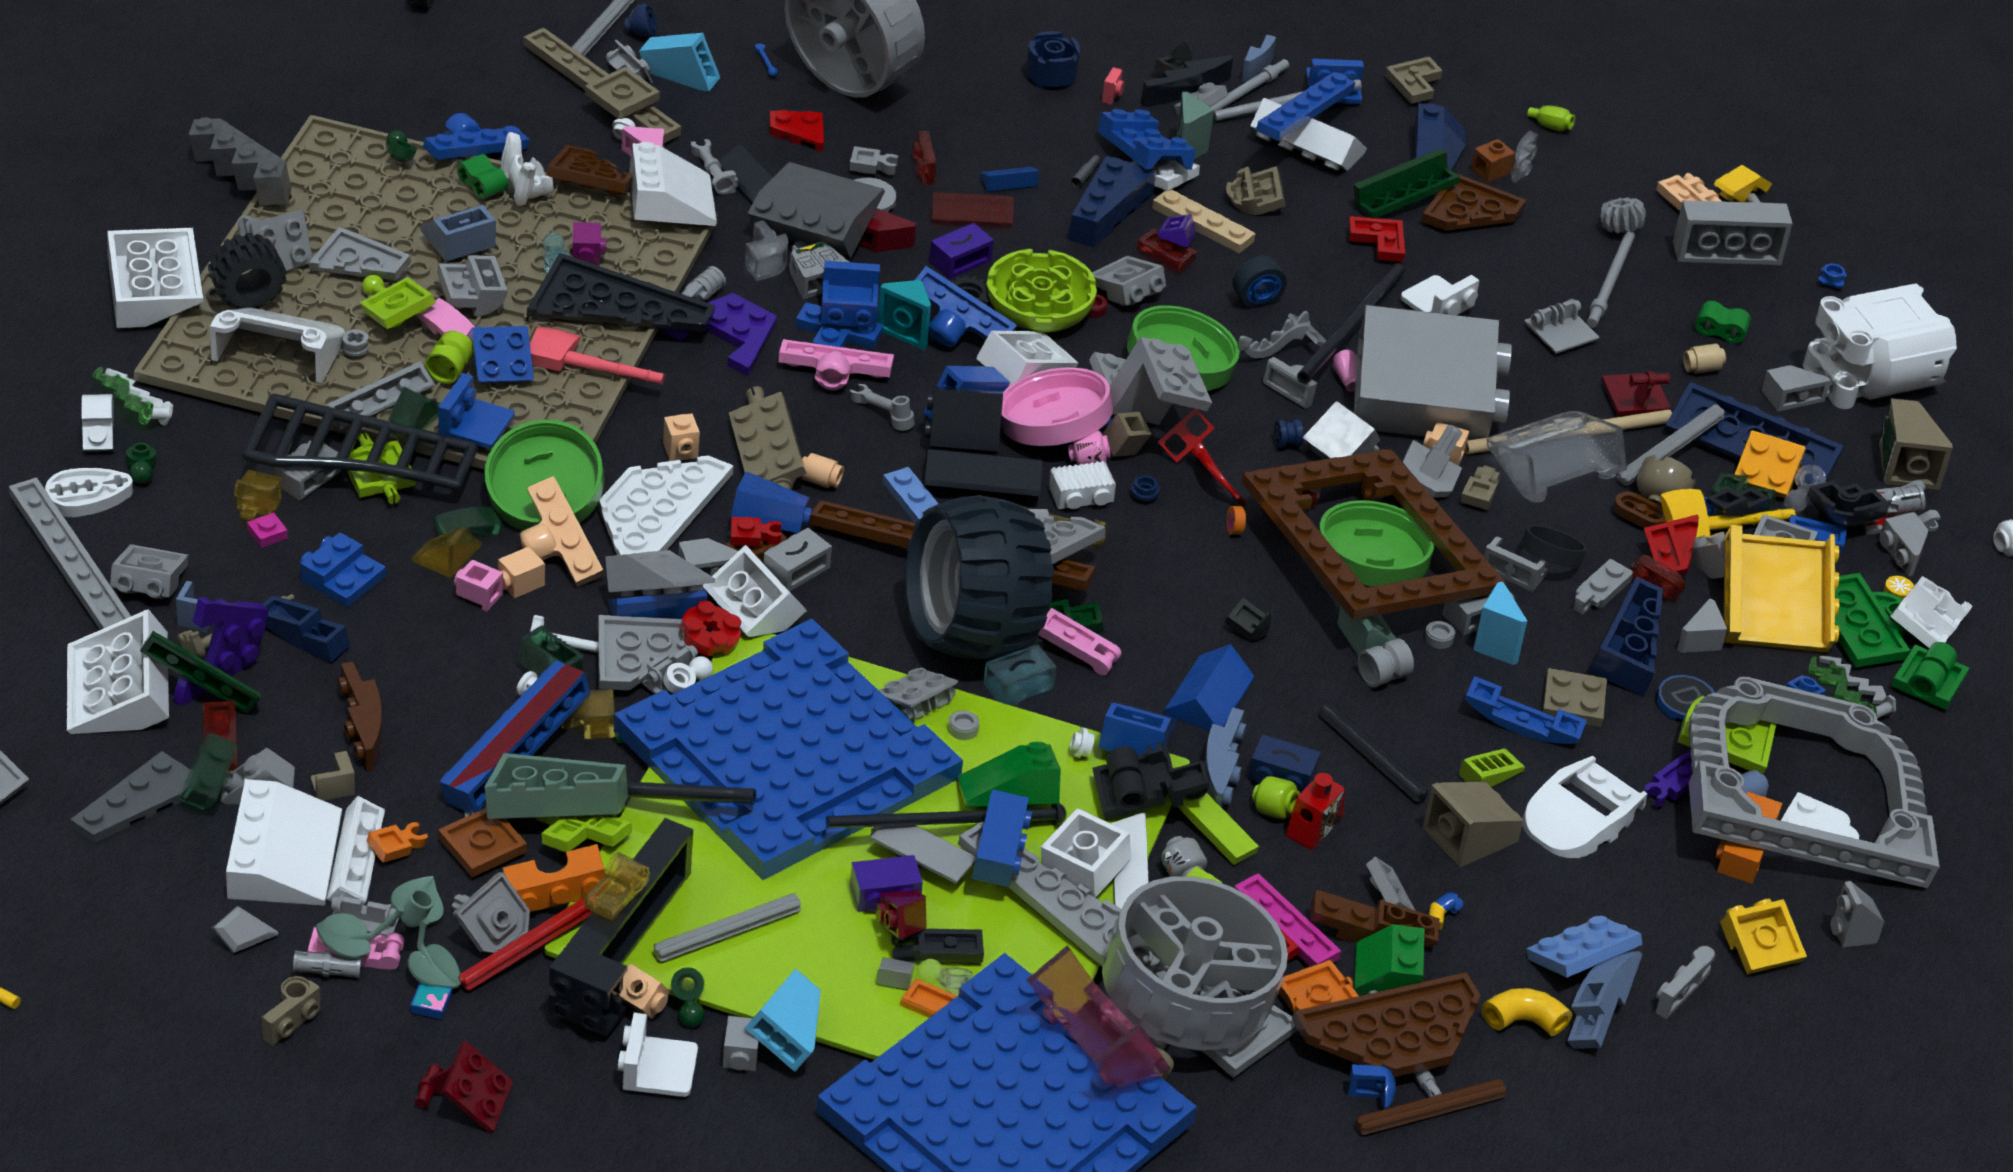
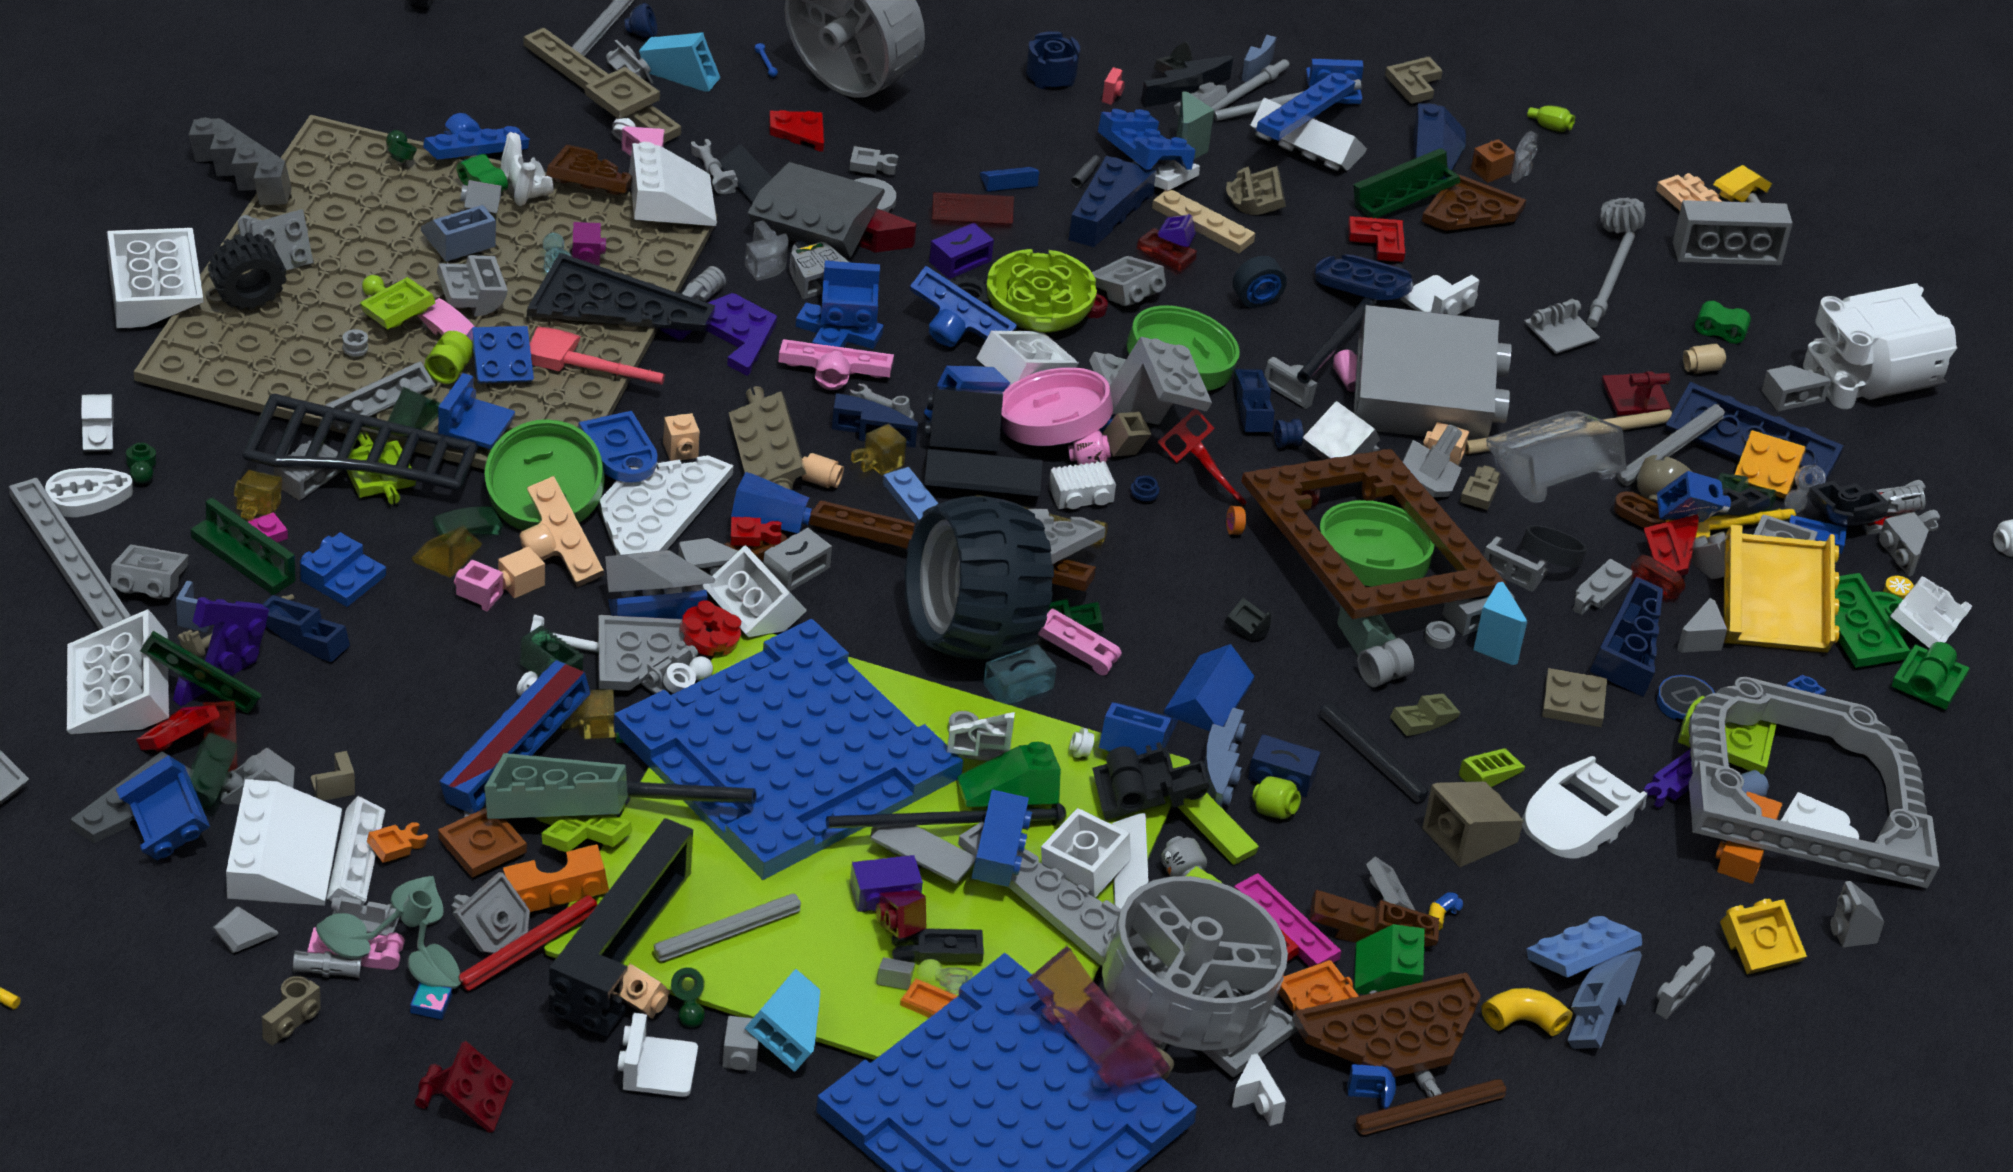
(151, 408): piece -> none
(164, 807): none -> blue panel
(176, 726): none -> red wing
(244, 551): none -> dark green fence
(315, 336): white windscreen -> none
(359, 256): light grey wing -> none
(364, 715): reddish brown slope -> none
(481, 194): none -> light grey brick
(619, 886): clear yellow plate -> none
(622, 445): none -> blue plate
(864, 416): none -> dark blue slope
(882, 450): none -> clear yellow brick
(905, 312): teal slope -> none
(920, 692): light grey hinge -> none
(925, 157): clear red plate -> none
(982, 738): none -> white slope
(1254, 400): none -> dark blue slope
(1259, 1087): none -> white slope
(1293, 328): light grey piece -> none
(1323, 805): red torso -> none
(1364, 277): none -> dark blue tile
(1427, 715): none -> olive slope
(1522, 719): blue slope -> none
(1691, 496): none -> blue torso
(1832, 275): blue plate -> none
(1887, 703): piece -> none
(1912, 446): dark tan slope -> none

